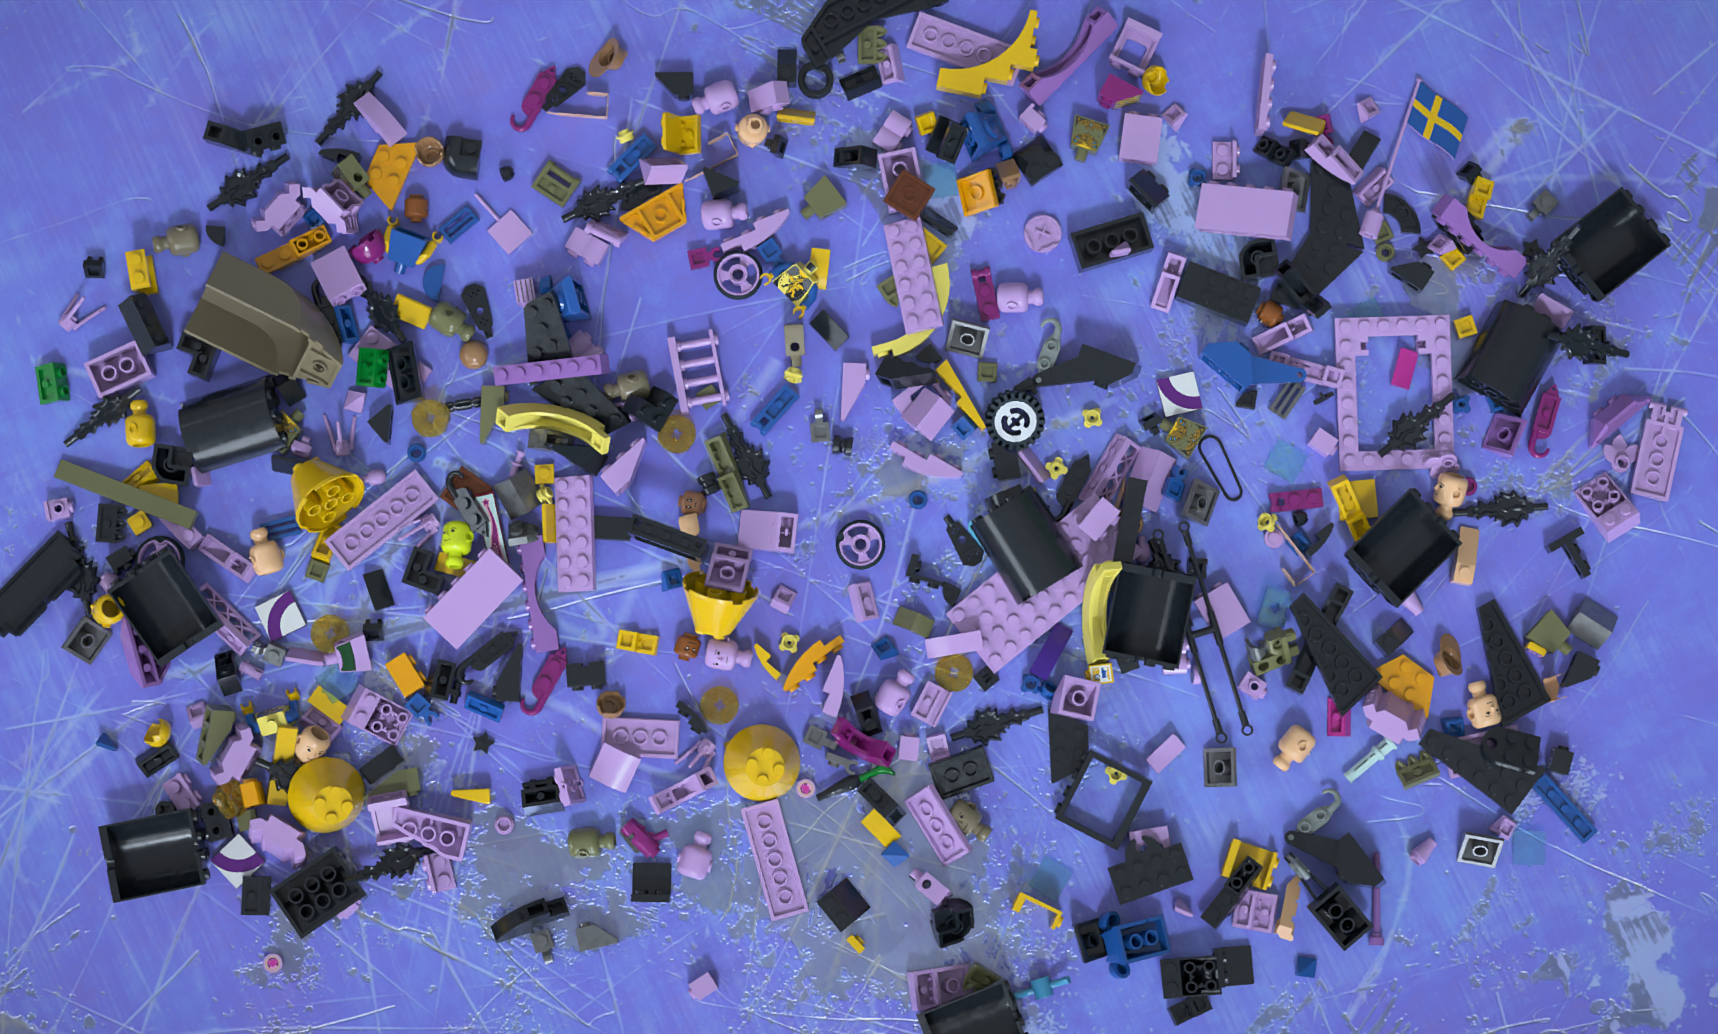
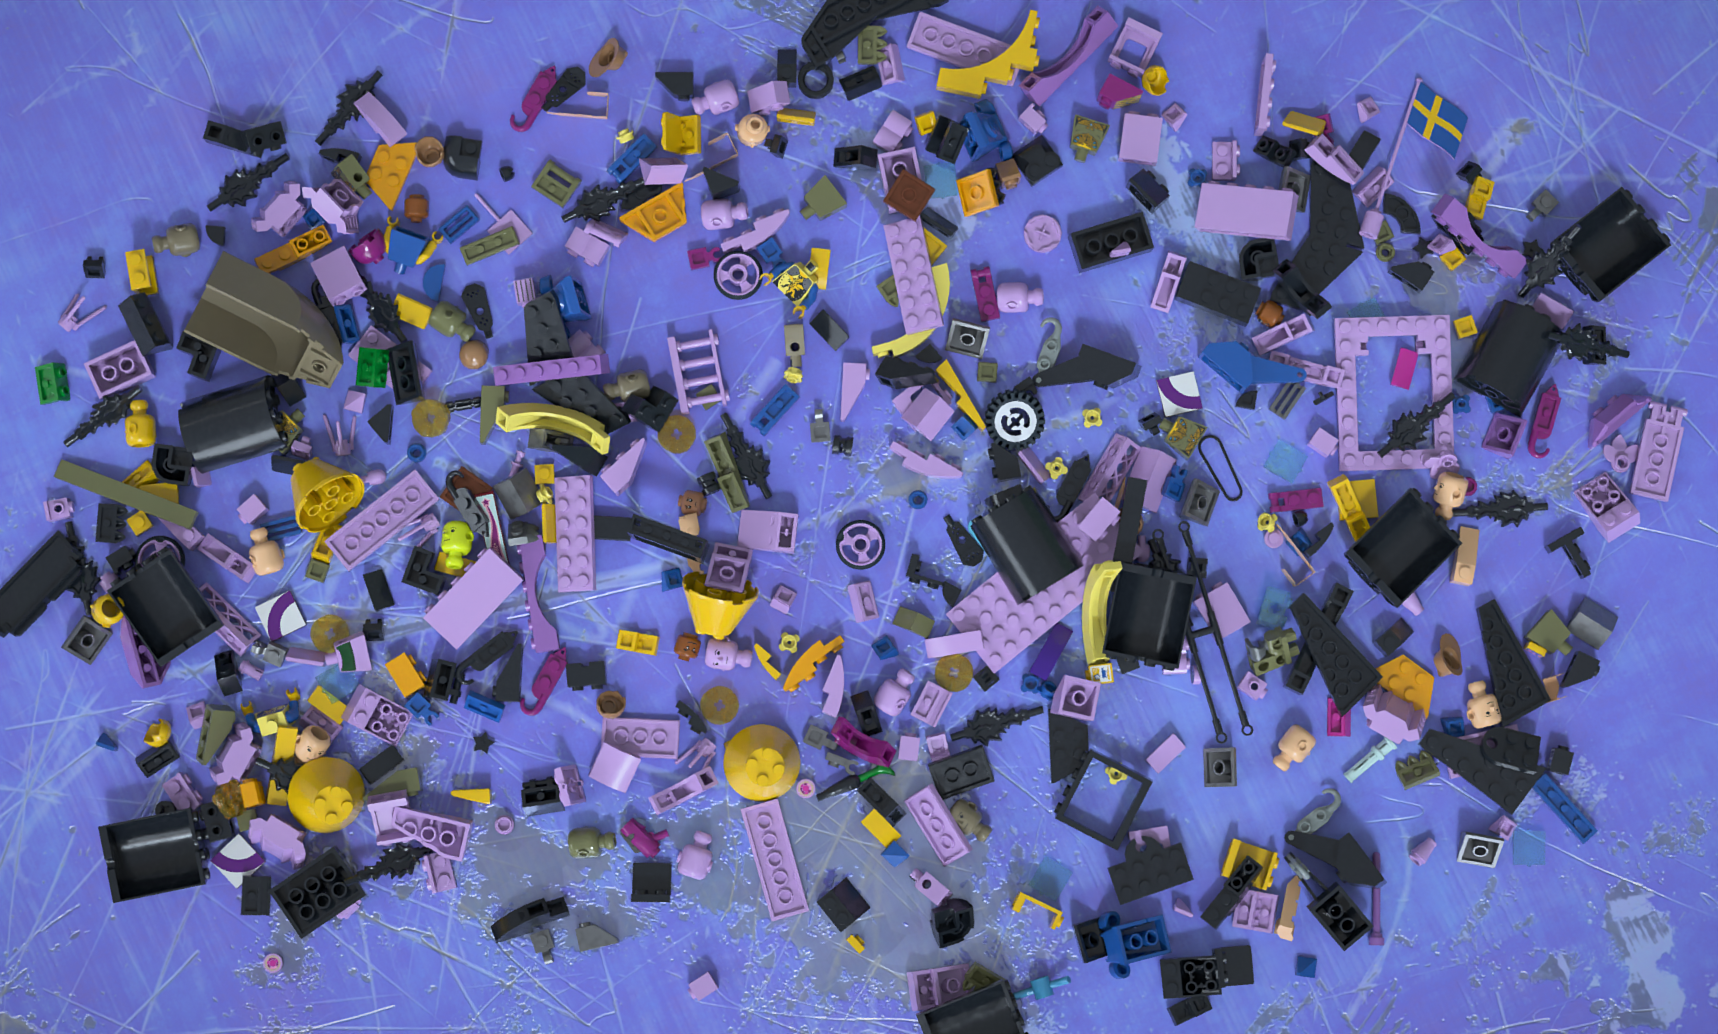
(252, 510): none -> lavender brick
(489, 245): none -> olive tile

